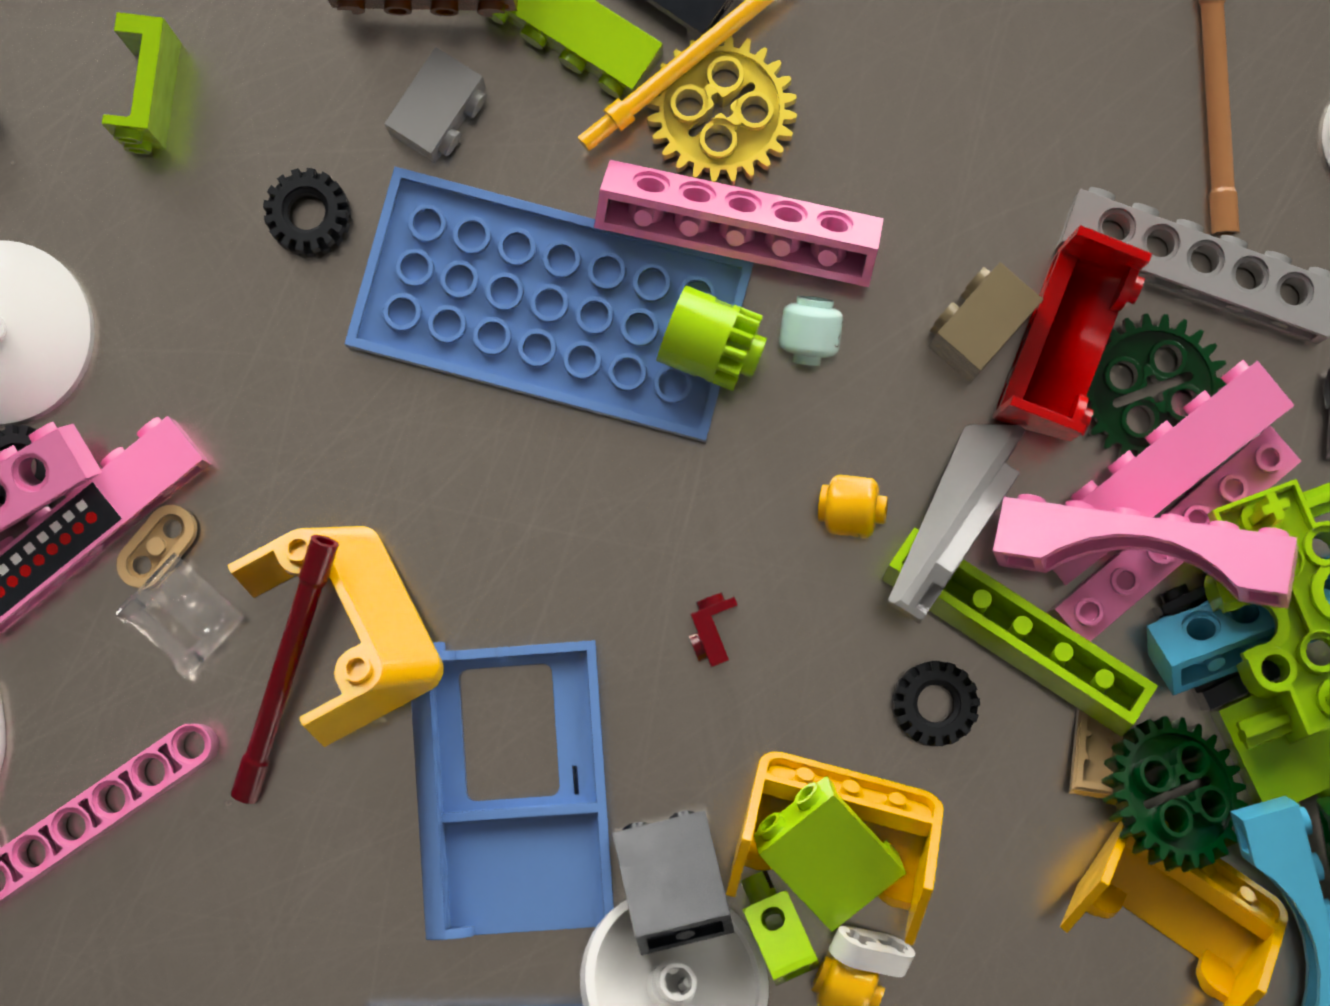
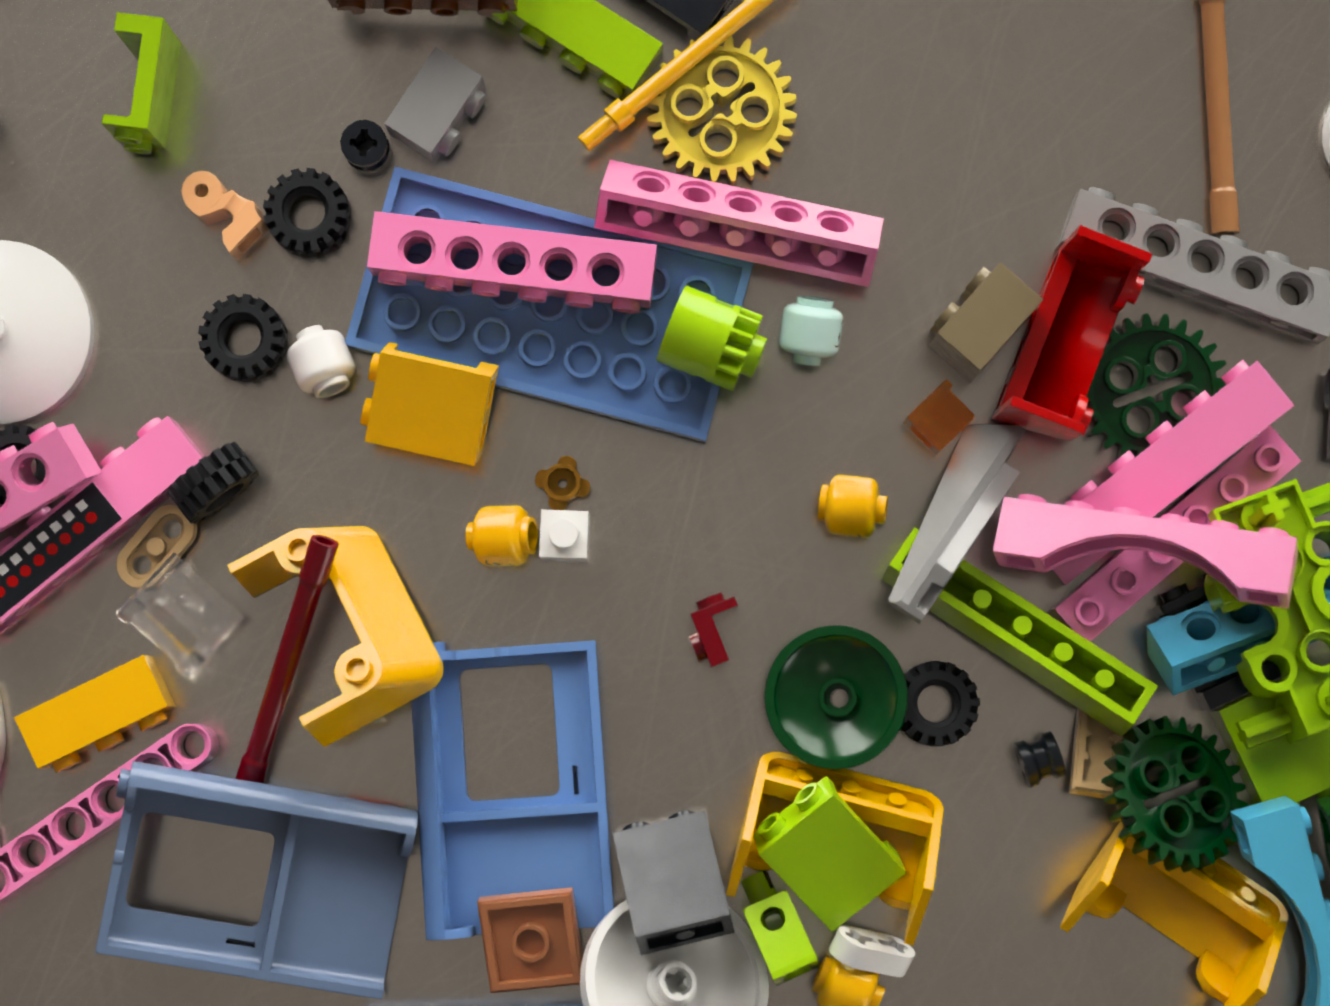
(96, 714): none -> yellow brick
(213, 203): none -> light nougat leg
(213, 482): none -> black tyre
(233, 311): none -> black tyre
(321, 361): none -> white head
(325, 895): none -> sand blue piece
(365, 156): none -> black wheel
(397, 233): none -> bright pink brick
(429, 405): none -> yellow panel
(502, 535): none -> yellow head
(531, 939): none -> nougat tile
(564, 535): none -> white brick
(565, 470): none -> pearl gold plate
(802, 691): none -> dark green dish
(939, 418): none -> clear orange panel
(1040, 759): none -> black wheel

